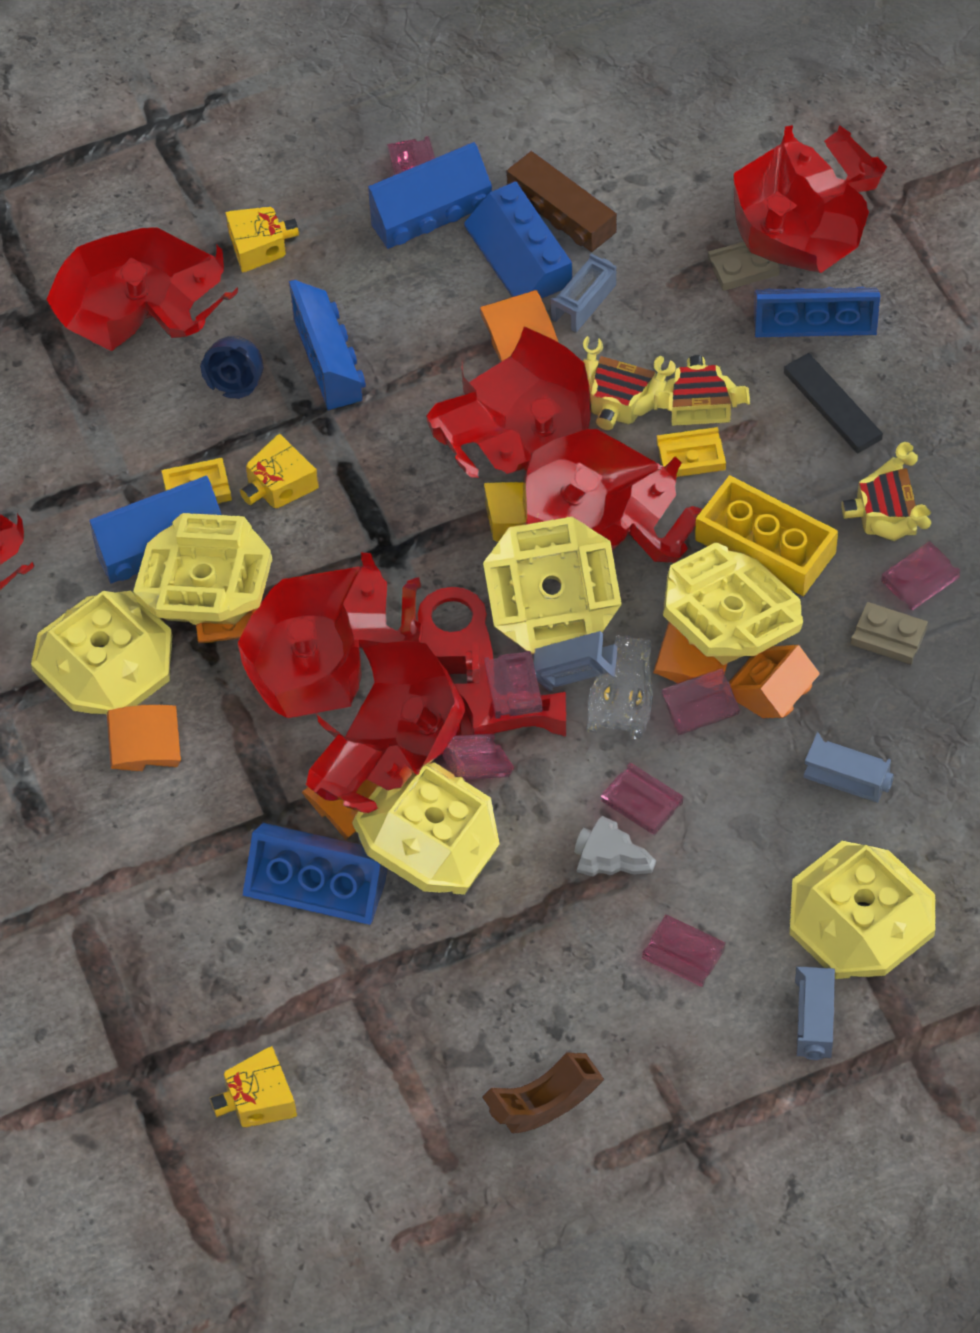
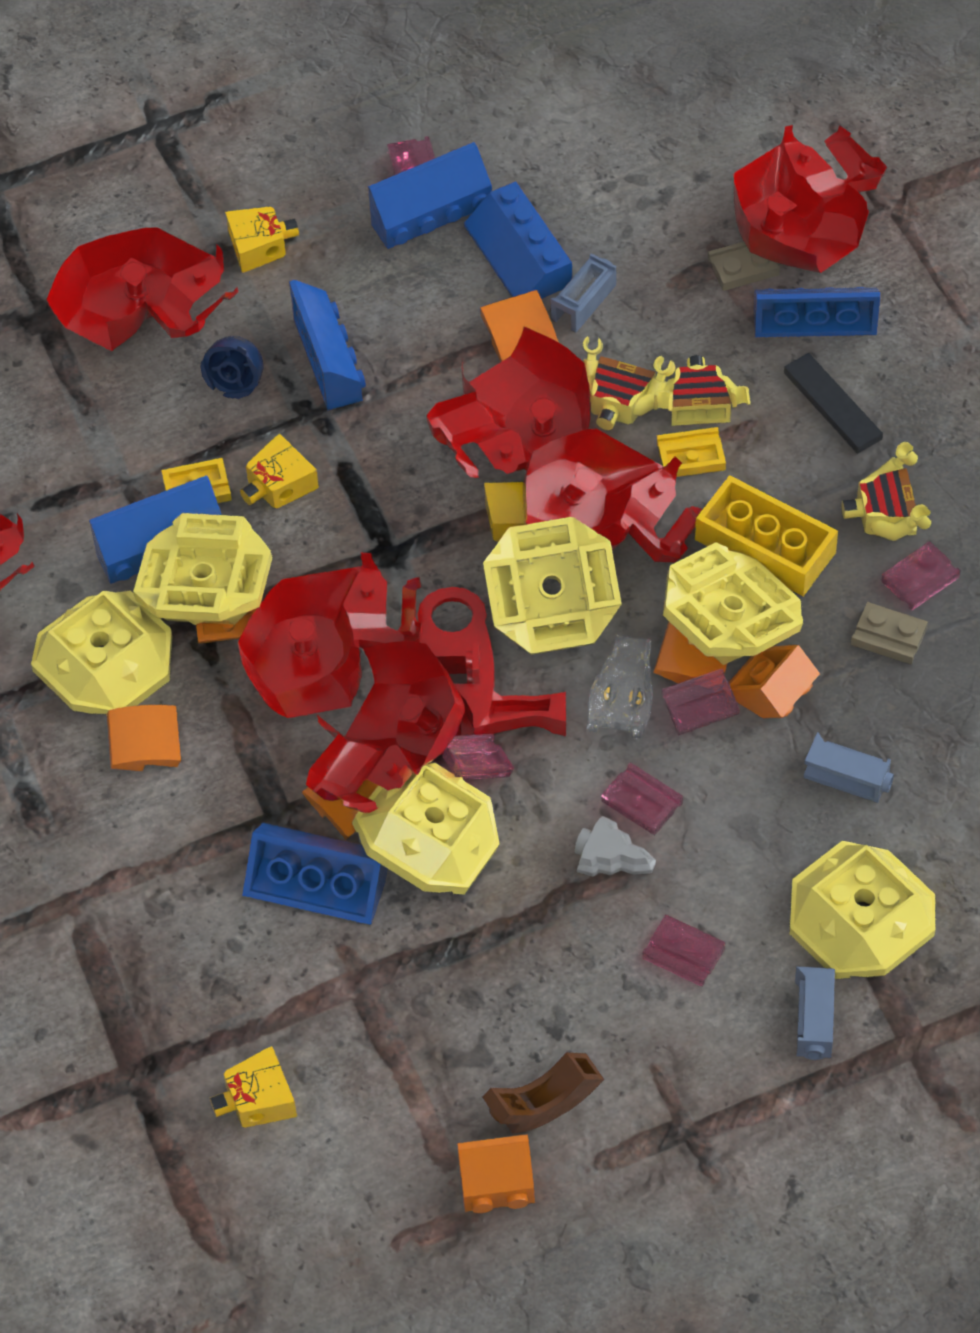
(496, 1173): none -> orange slope
(513, 684): clear pink plate -> none
(563, 202): reddish brown brick -> none
(574, 660): sand blue window -> none

